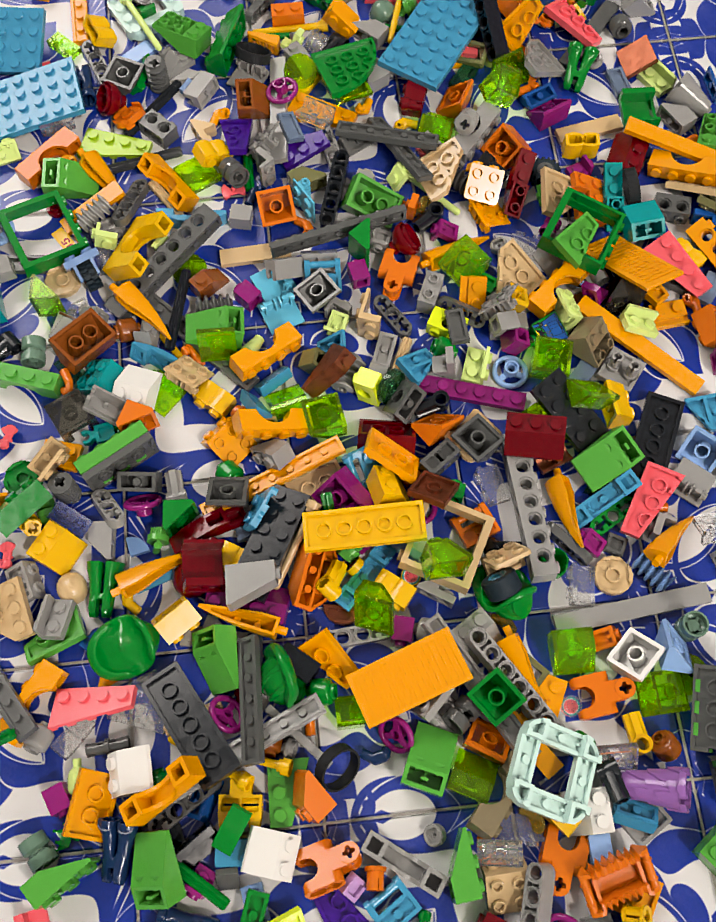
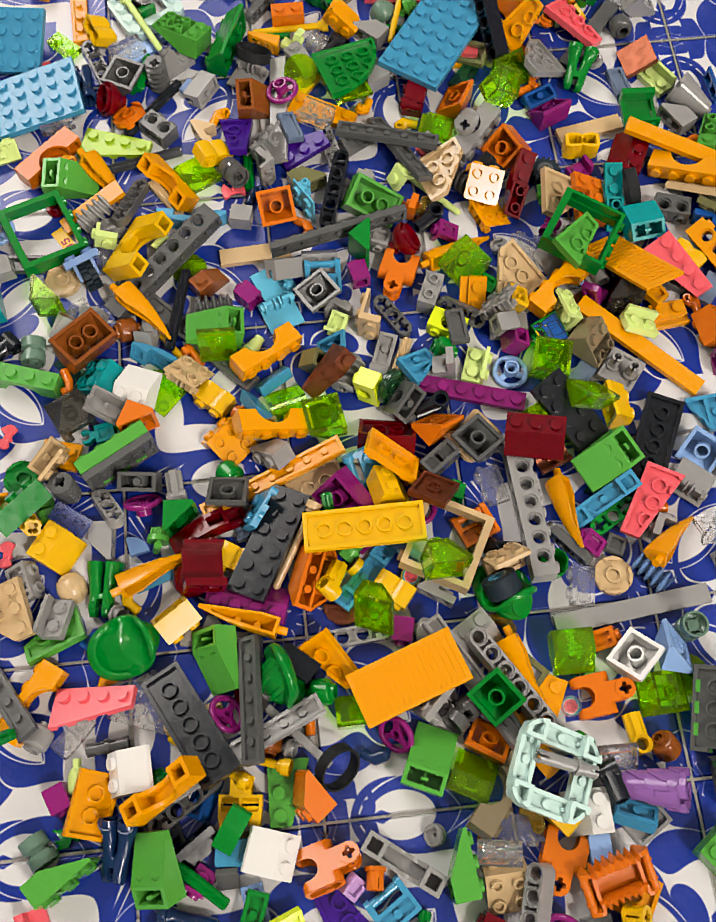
(115, 611): none -> light grey plate
(130, 47): none -> clear bracket
(249, 581): light grey slope -> none
(574, 766): none -> light grey pin

